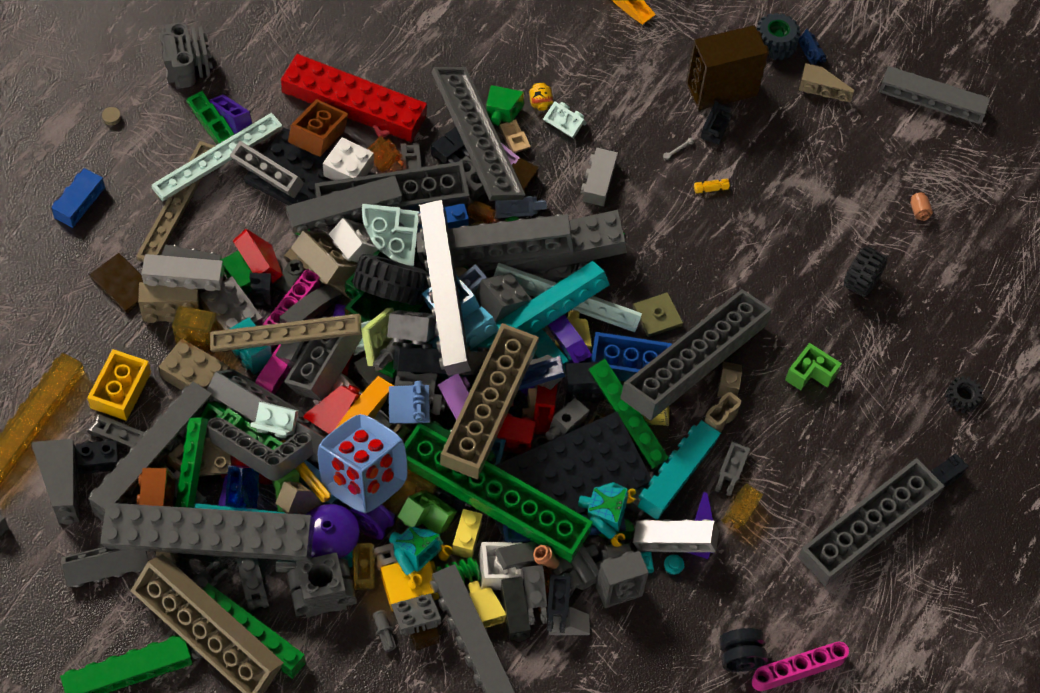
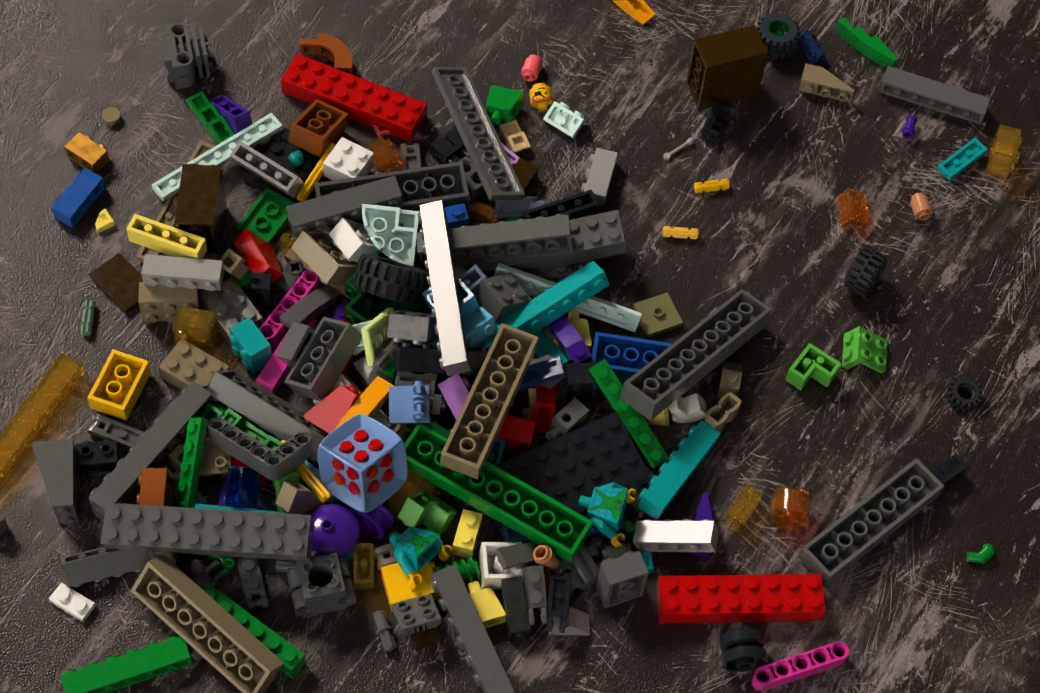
(72, 602): none -> white plate
(87, 153): none -> pearl gold brick
(88, 317): none -> sand green axle
(104, 221): none -> light yellow tile
(165, 238): none -> light yellow brick
(202, 204): none -> dark brown brick
(226, 561): none -> green arm
(234, 264): none -> dark tan brick
(266, 216): none -> green plate
(275, 419): light aqua bracket -> none
(285, 333): dark tan tile -> none
(286, 241): none -> clear yellow plate
(296, 158): none -> teal hinge
(315, 176): none -> yellow axle
(329, 47): none -> dark orange arch
(531, 68): none -> coral brick
(575, 206): none -> black brick
(674, 564): teal plate -> none
(680, 232): none -> yellow axle
(688, 409): none -> white brick
(732, 466): dark grey hinge -> none
(740, 598): none -> red brick
(790, 508): none -> clear orange brick
(853, 208): none -> clear orange bracket
(864, 348): none -> bright green bracket
(868, 46): none -> green slope
(908, 130): none -> dark purple pin
(962, 159): none -> teal plate
(983, 556): none -> green arm
(1004, 151): none -> clear yellow brick

